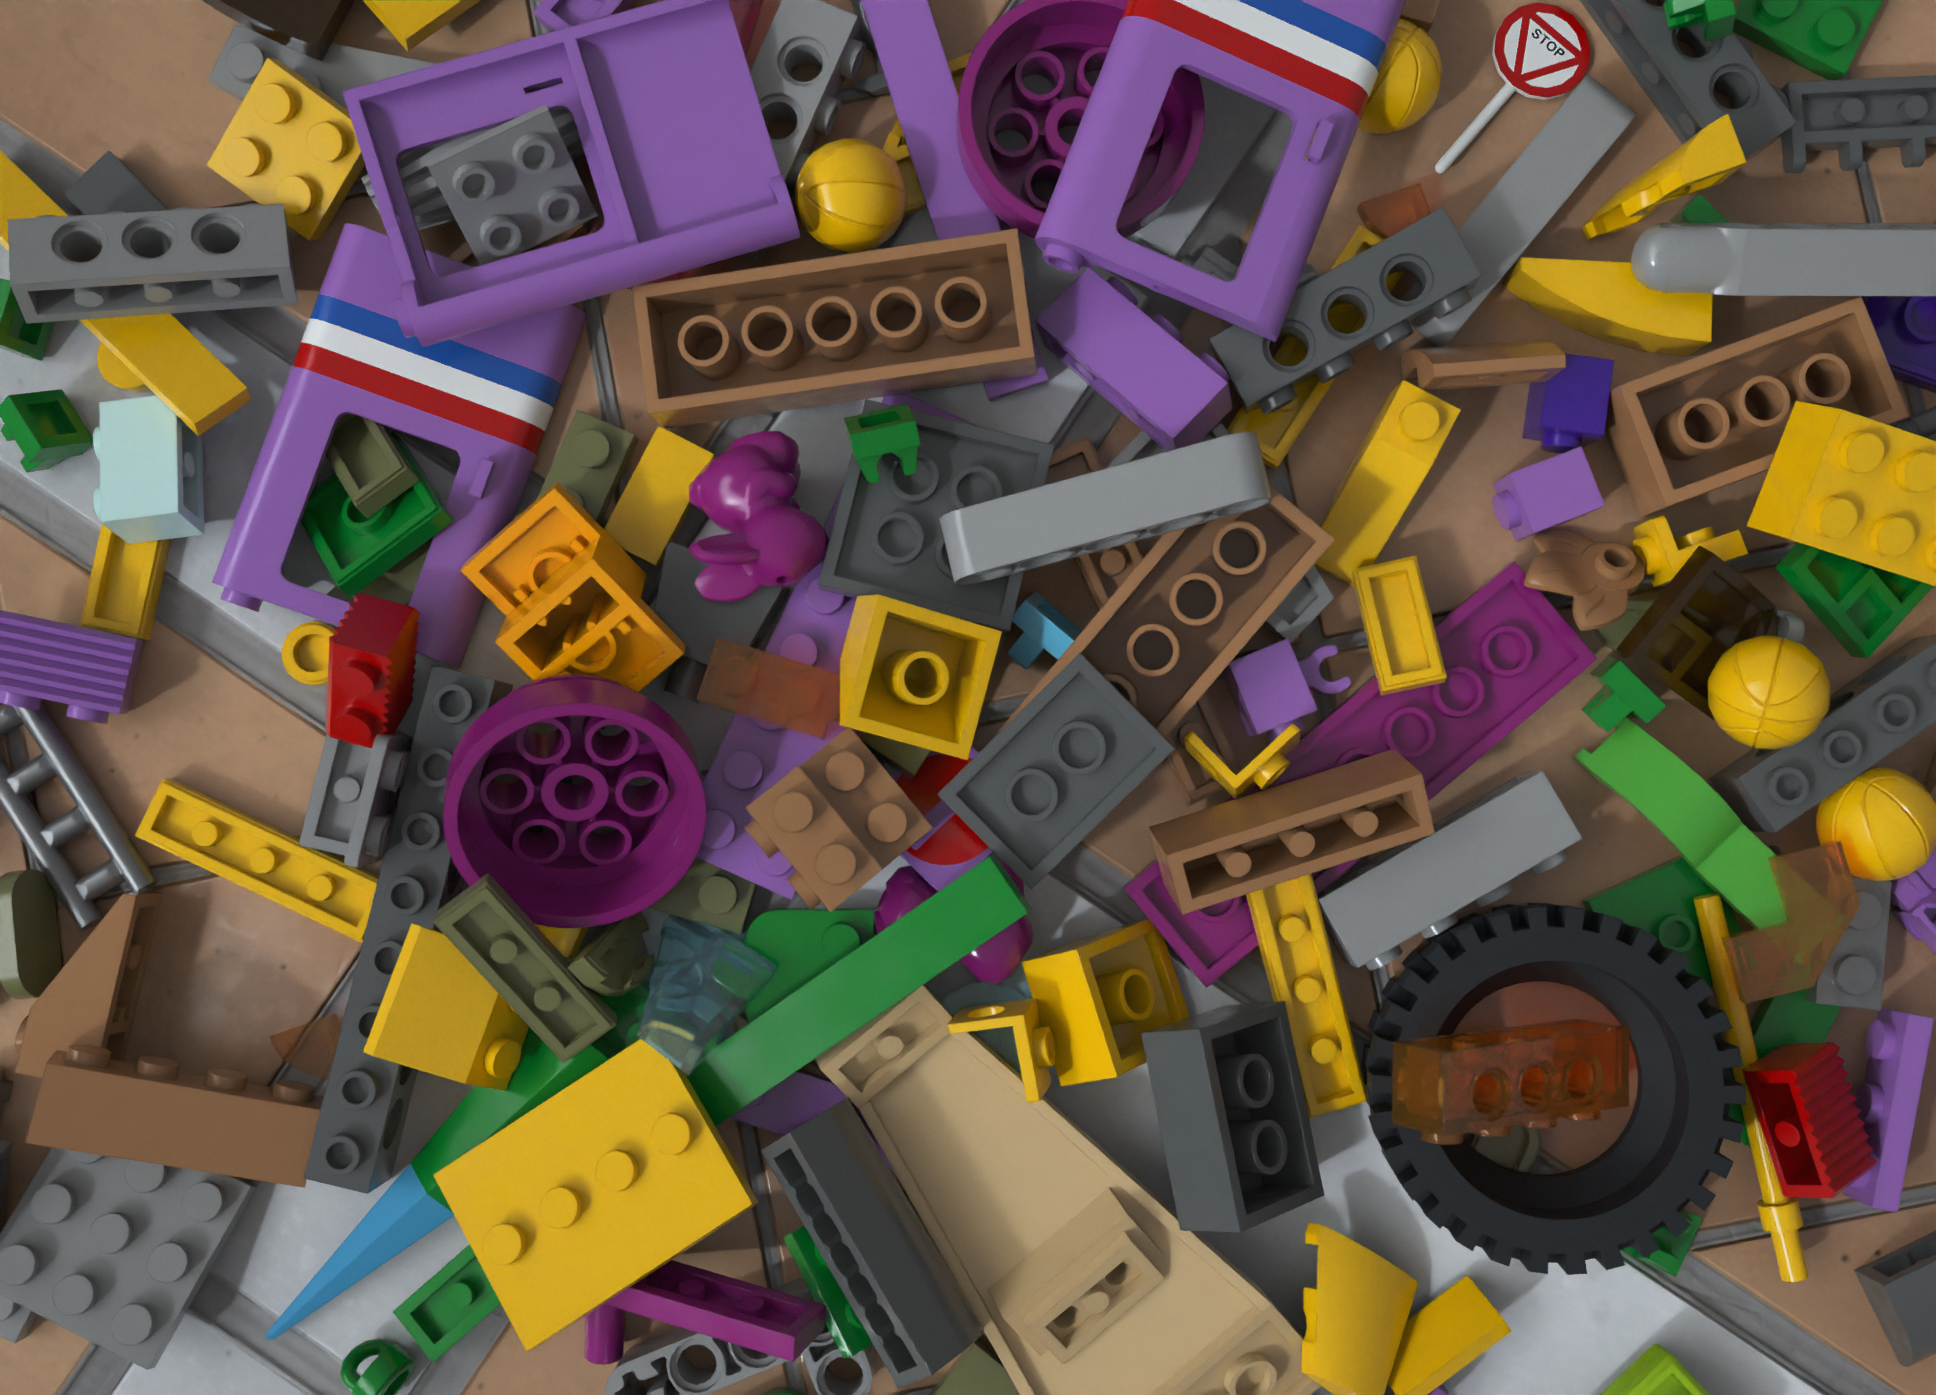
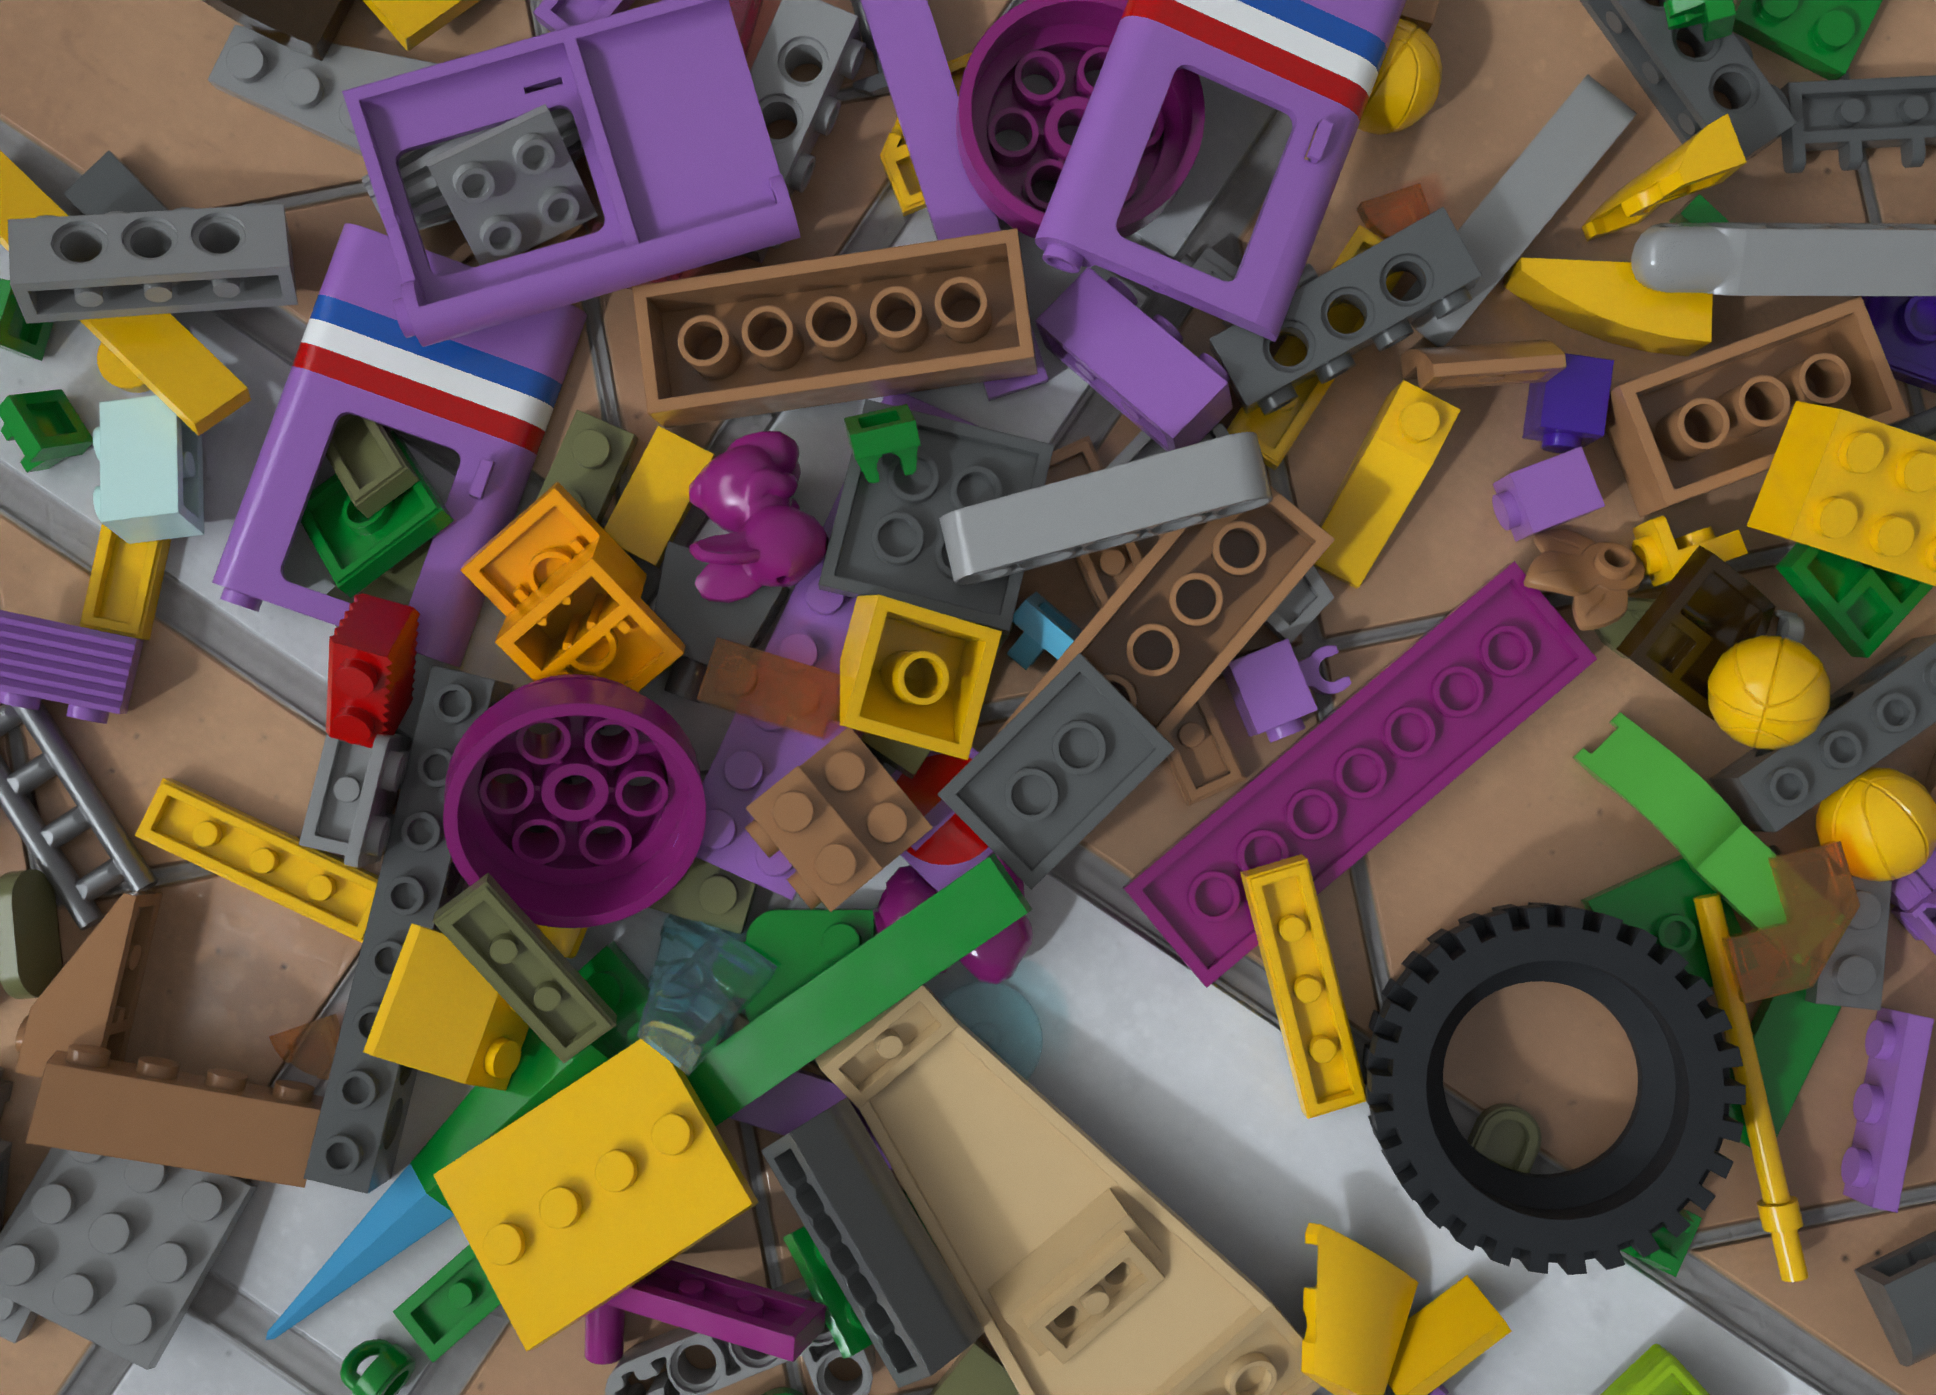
(291, 149): yellow plate -> none
(307, 653): yellow tile -> none
(615, 958): olive tile -> none
(850, 195): yellow piece -> none
(1033, 1042): yellow bracket -> none
(1102, 998): yellow slope -> none
(1232, 1117): dark grey brick -> none
(1261, 770): yellow bracket -> none
(1291, 830): medium nougat brick -> none
(1398, 625): yellow tile -> none
(1432, 877): light grey brick -> none
(1509, 1078): clear orange brick -> none
(1537, 54): piece -> none
(1620, 695): green tile -> none
(1809, 1119): red brick -> none

